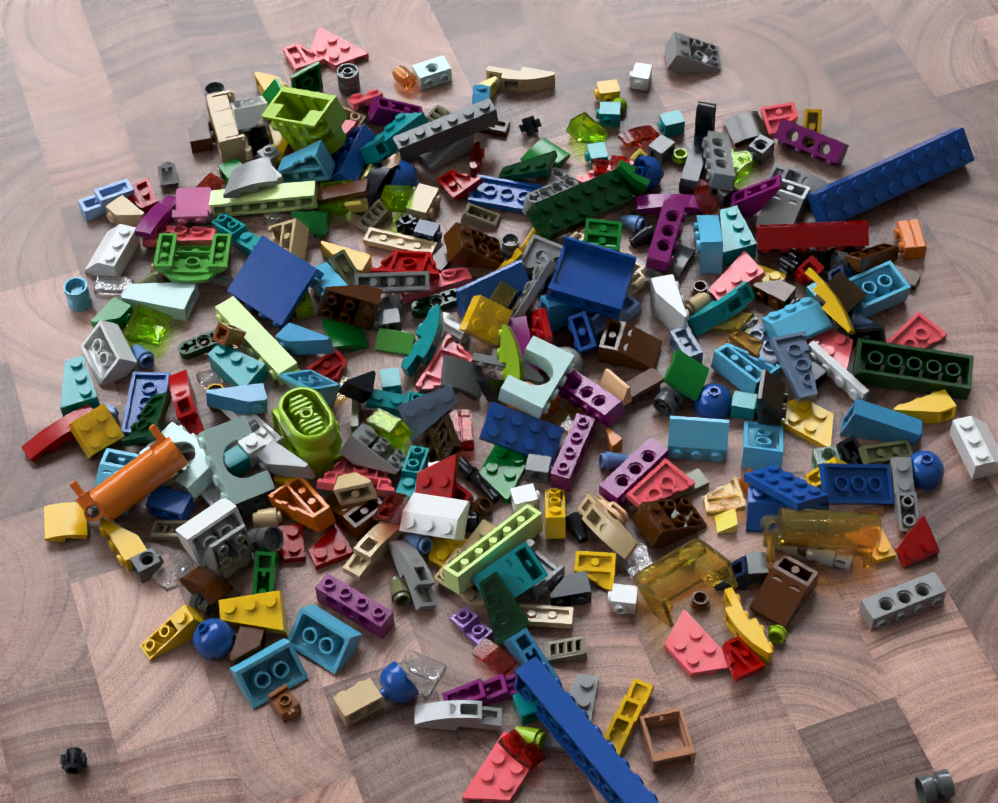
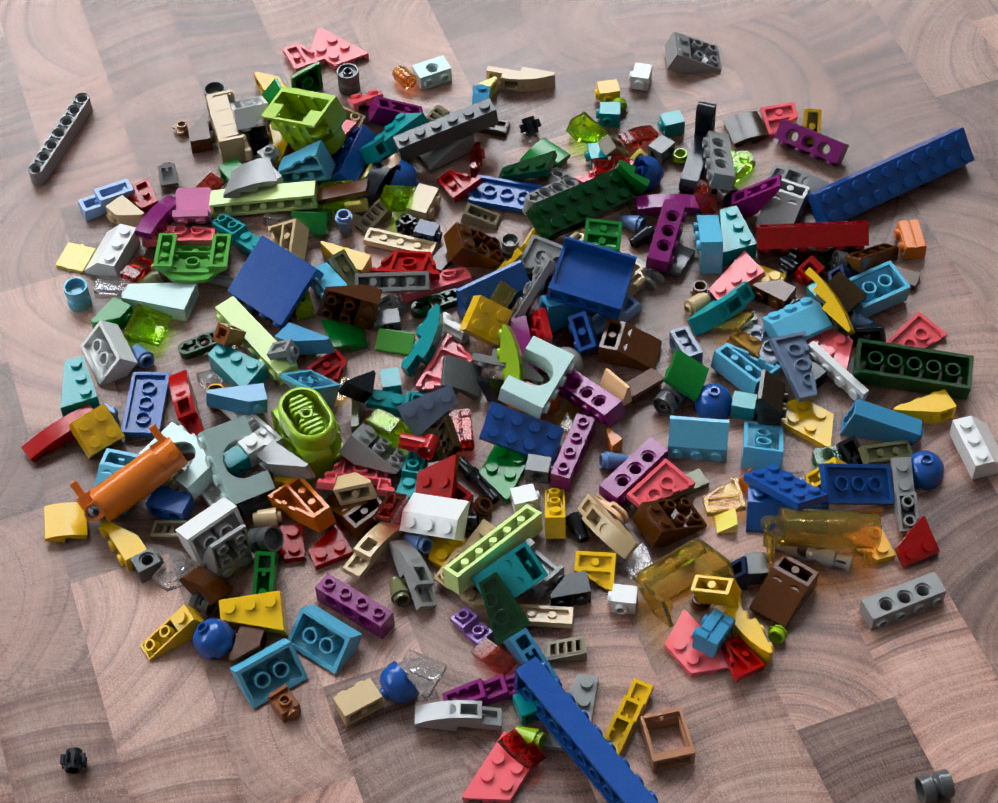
(60, 139): none -> light grey beam
(75, 257): none -> light yellow piece
(136, 269): none -> clear red slope
(152, 413): dark green wing -> none
(181, 127): none -> medium nougat plate
(283, 349): none -> light grey bracket
(344, 221): none -> medium blue cone
(423, 446): none -> red piece
(612, 146): none -> dark tan slope
(667, 302): white slope -> none
(712, 633): none -> dark azure brick
(716, 590): none -> yellow brick
(761, 149): dark grey brick -> none

